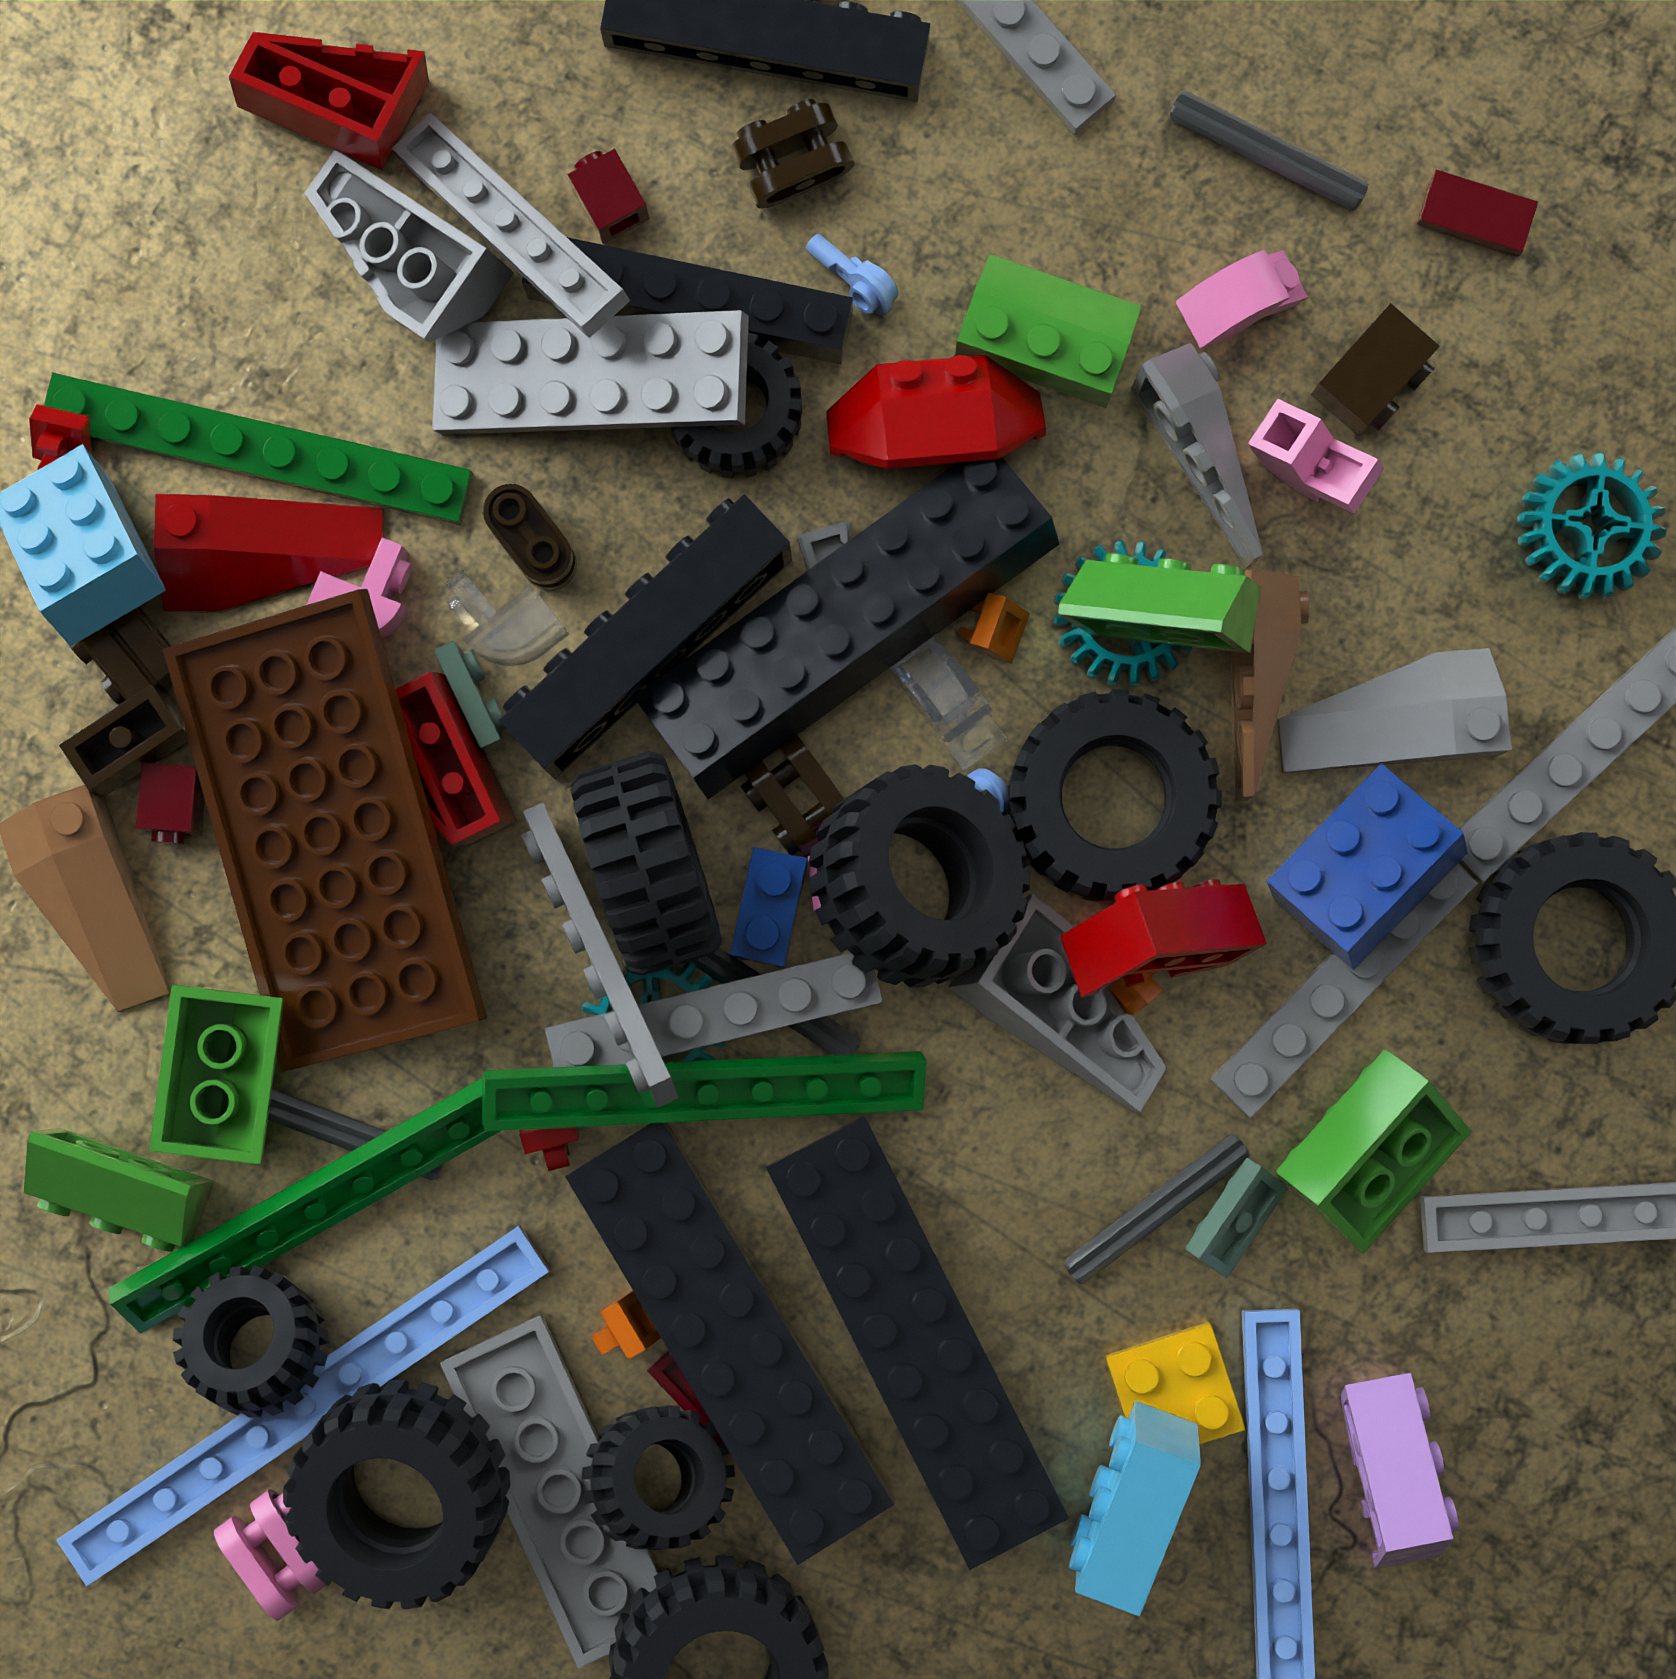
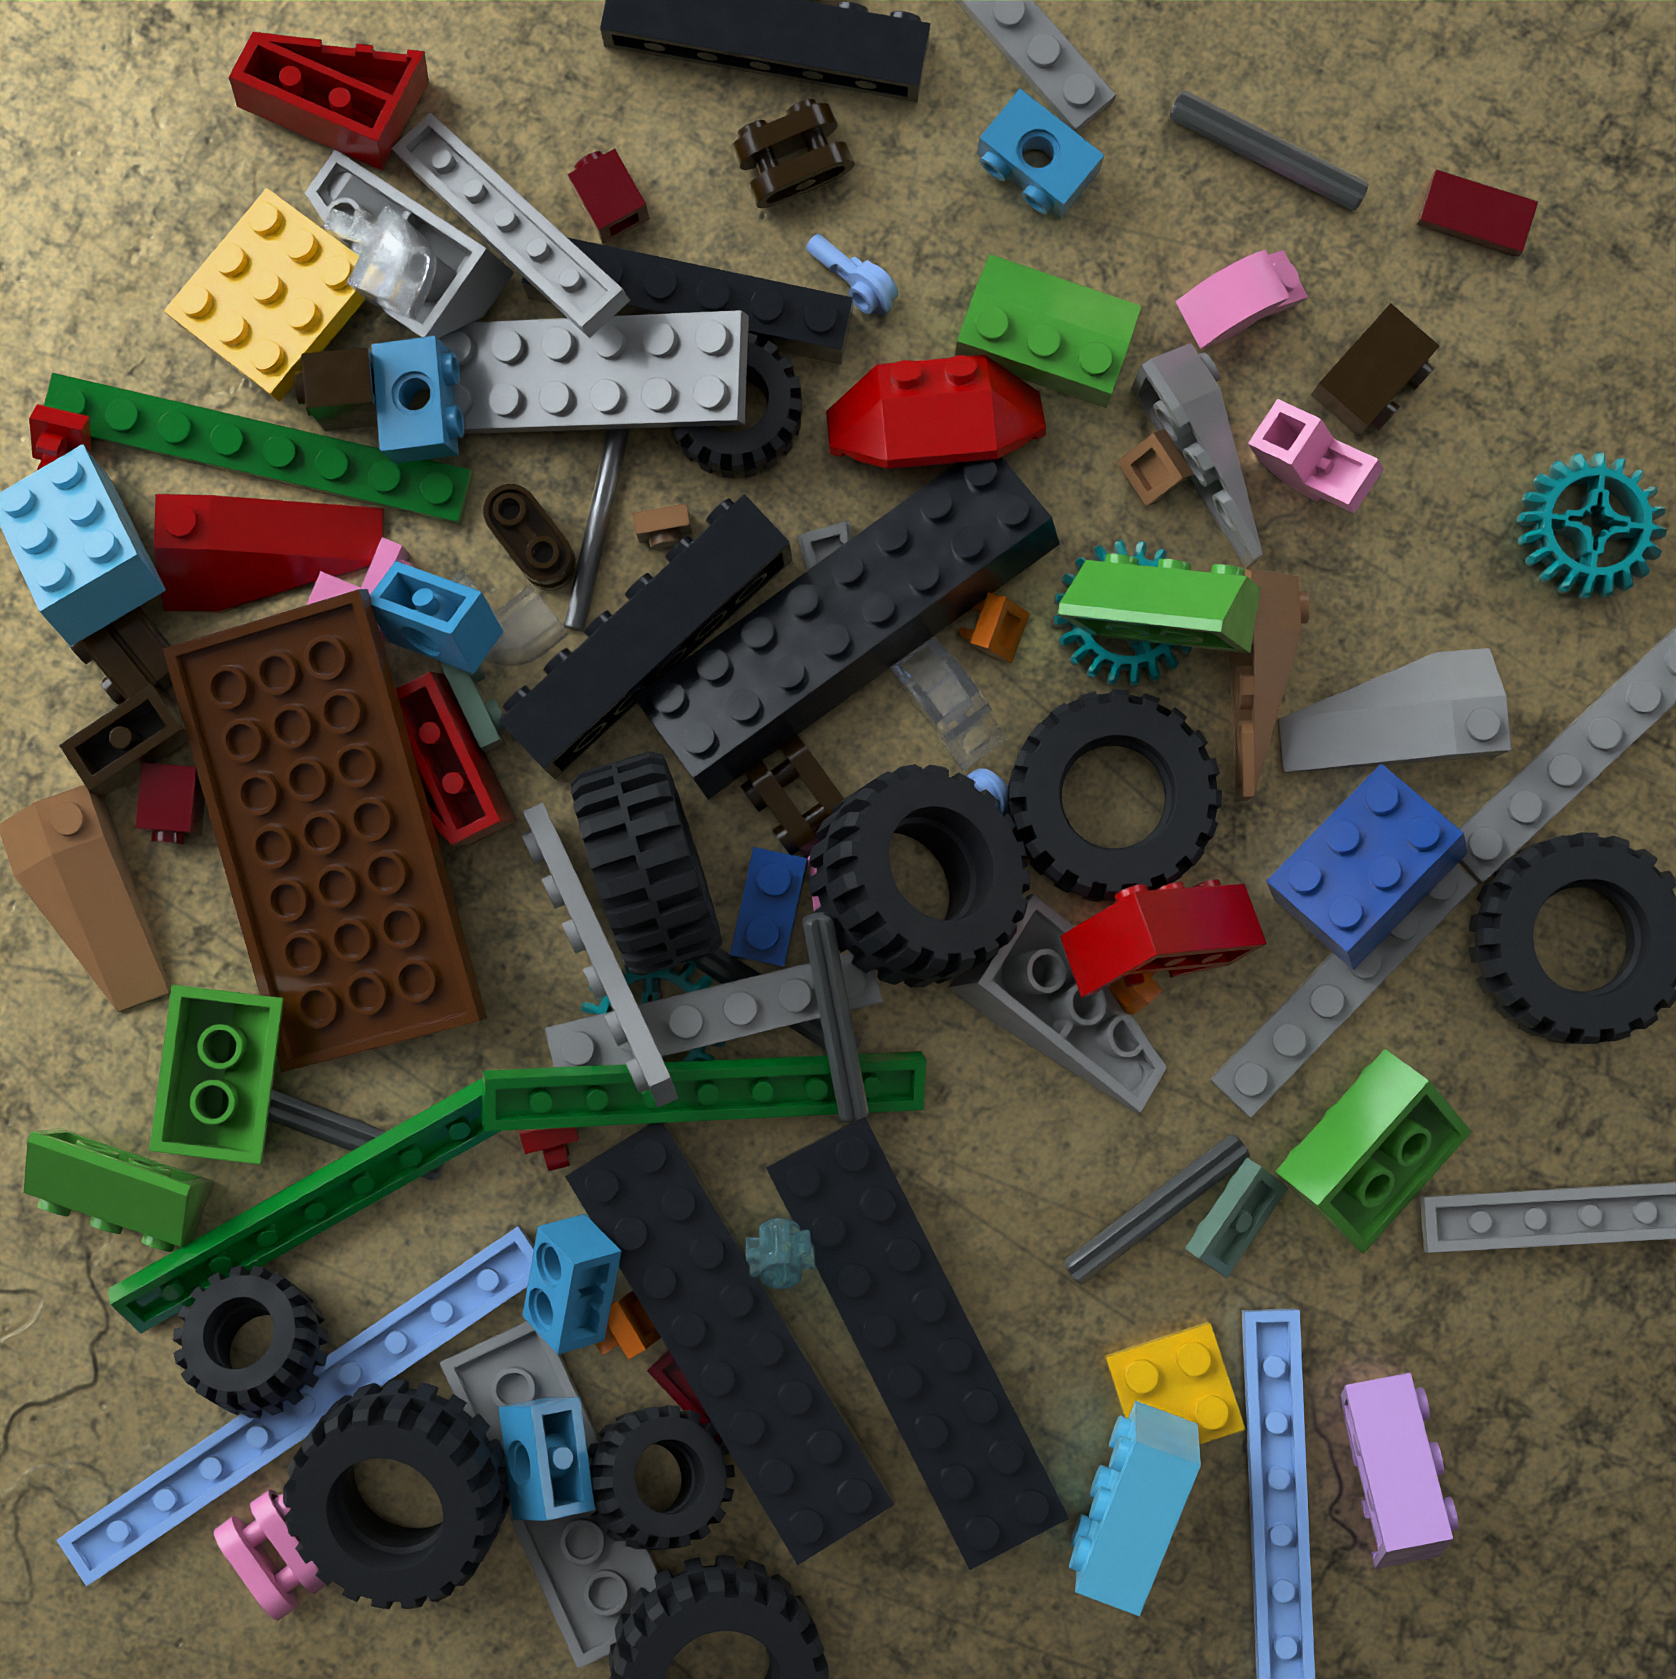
(269, 294): none -> yellow plate
(338, 388): none -> dark brown brick
(394, 258): none -> clear brick
(399, 373): none -> dark azure brick
(435, 617): none -> dark azure brick
(546, 1458): none -> dark azure brick
(571, 1283): none -> dark azure brick
(596, 529): none -> flat silver bar
(662, 525): none -> medium nougat plate
(780, 1253): none -> clear light blue gear
(835, 1016): none -> dark grey axle
(1030, 126): none -> dark azure brick
(1155, 467): none -> medium nougat plate

